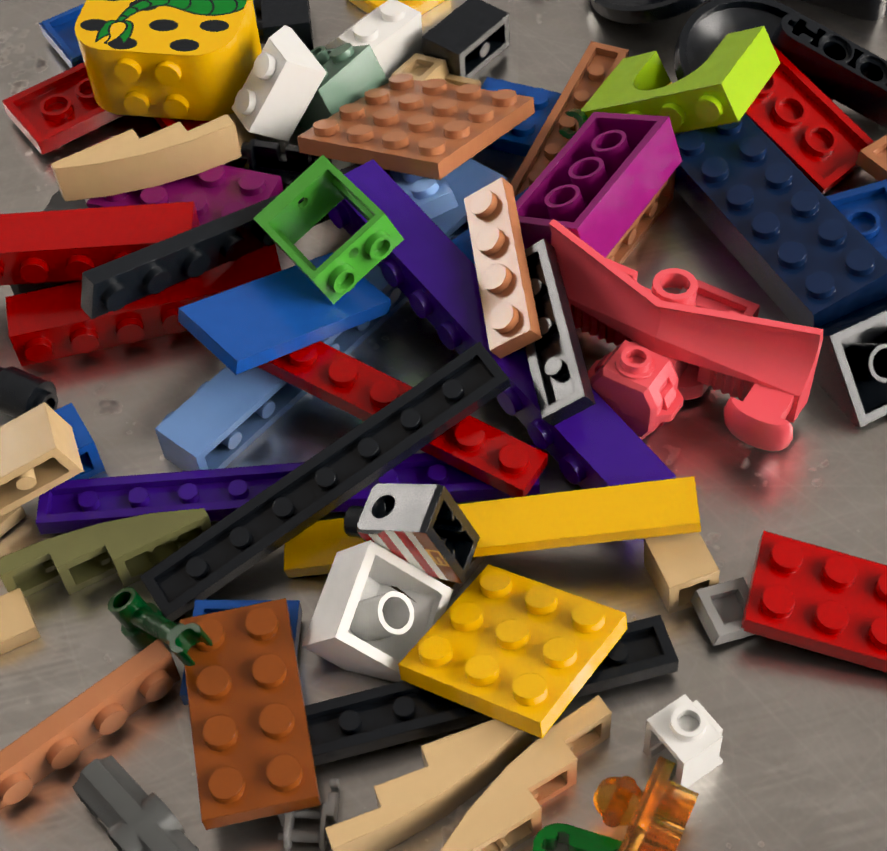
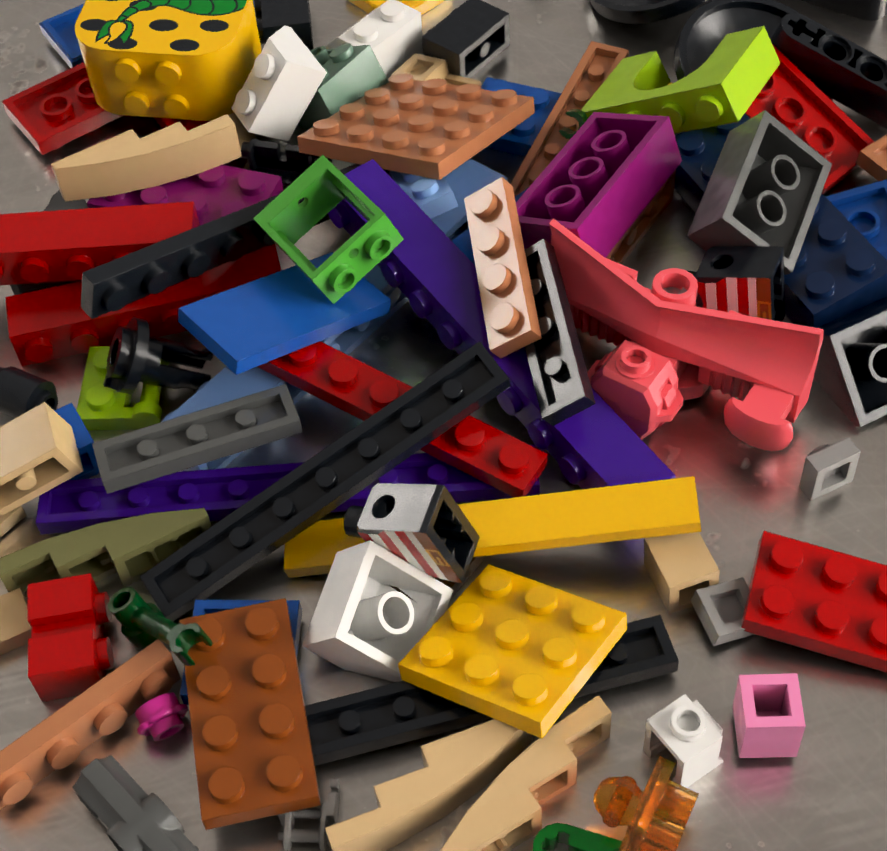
(67, 636): none -> red brick
(110, 410): none -> lime plate
(137, 358): none -> black piece
(161, 717): none -> dark pink plate
(196, 438): none -> dark grey plate
(743, 281): none -> torso
(761, 190): none -> dark grey slope
(768, 715): none -> bright pink brick
(829, 468): none -> light grey plate

